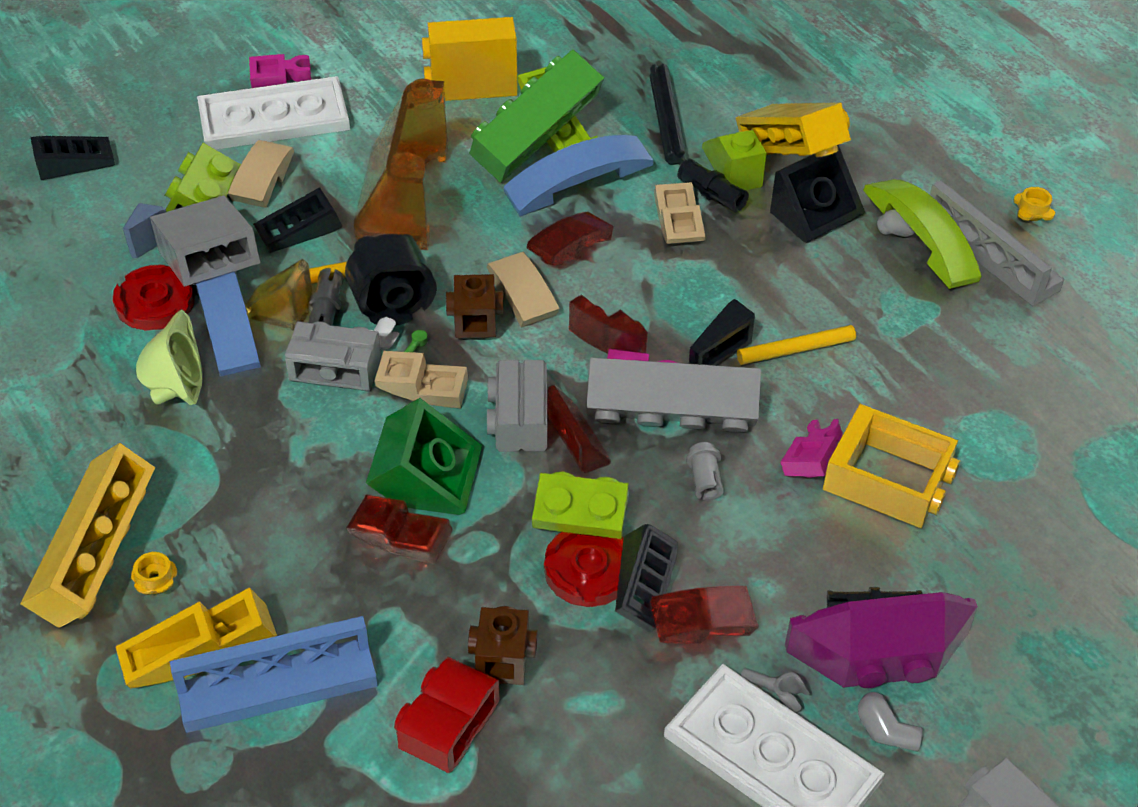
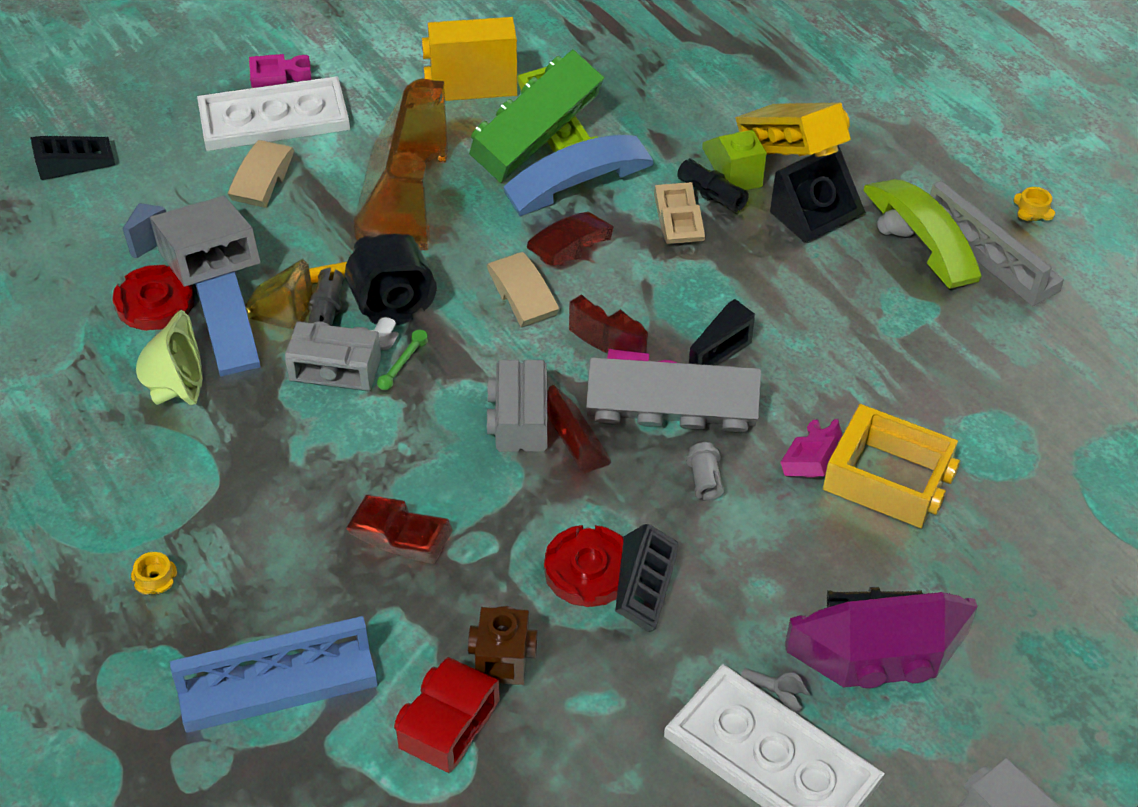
(88, 537): yellow brick -> none
(192, 632): yellow slope -> none
(205, 177): lime bracket -> none
(317, 217): black slope -> none
(411, 378): tan slope -> none
(424, 460): green slope -> none
(474, 298): reddish brown brick -> none
(580, 505): lime bracket -> none
(667, 114): black axle -> none
(697, 612): clear red slope -> none
(796, 344): yellow bar -> none
(884, 727): light grey arm -> none

